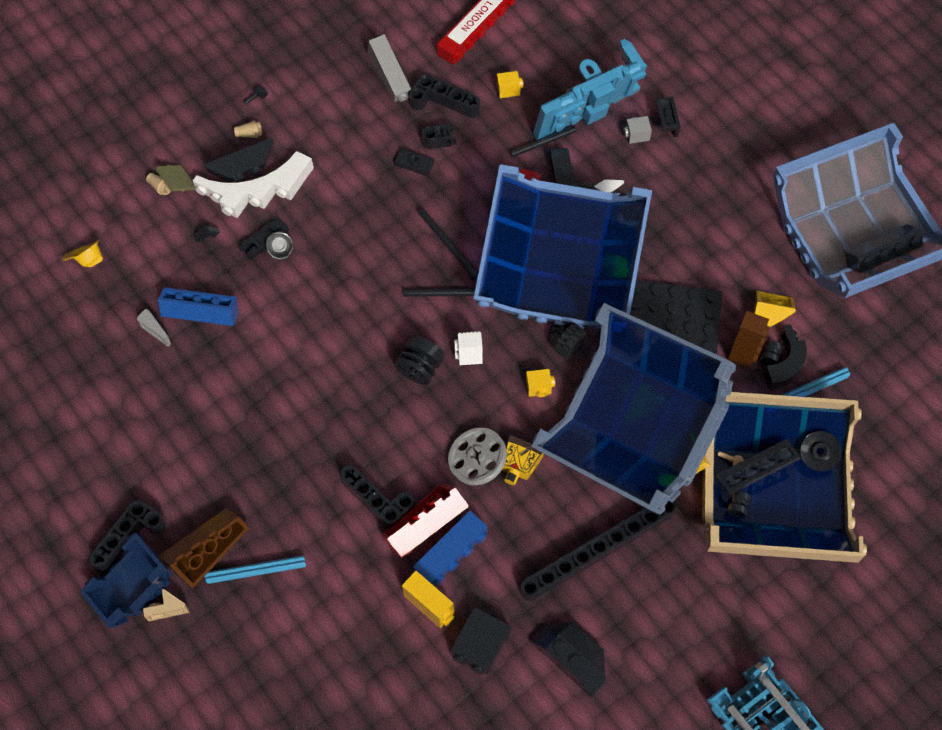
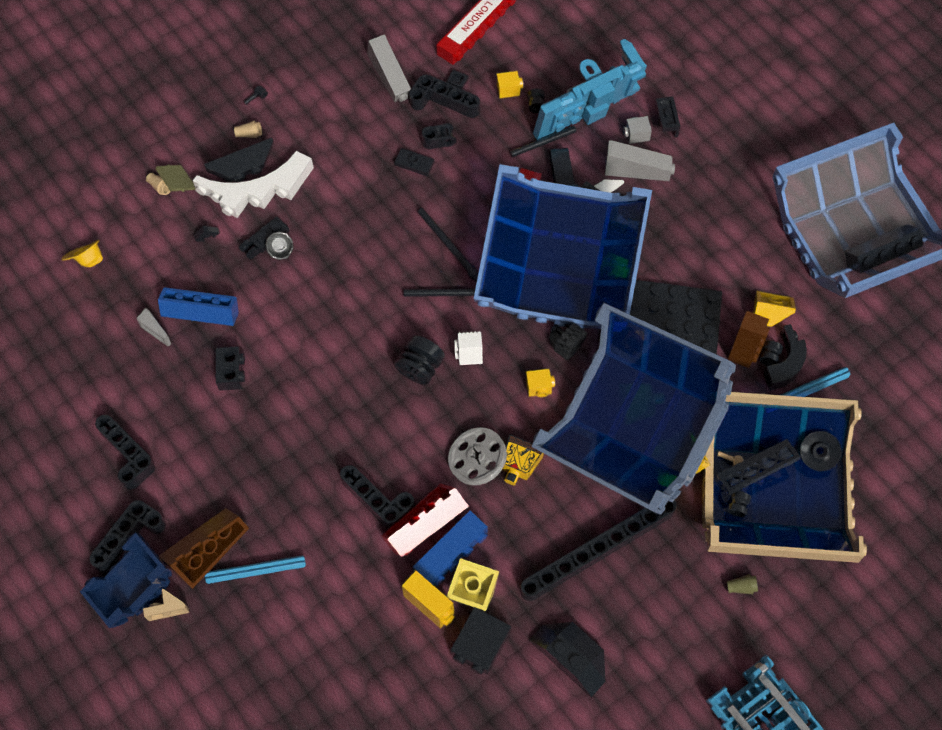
(123, 447): none -> black beam
(225, 369): none -> black brick
(458, 79): none -> black tile
(473, 584): none -> light yellow slope
(536, 99): none -> black wheel
(637, 162): none -> light grey slope
(745, 585): none -> olive cone

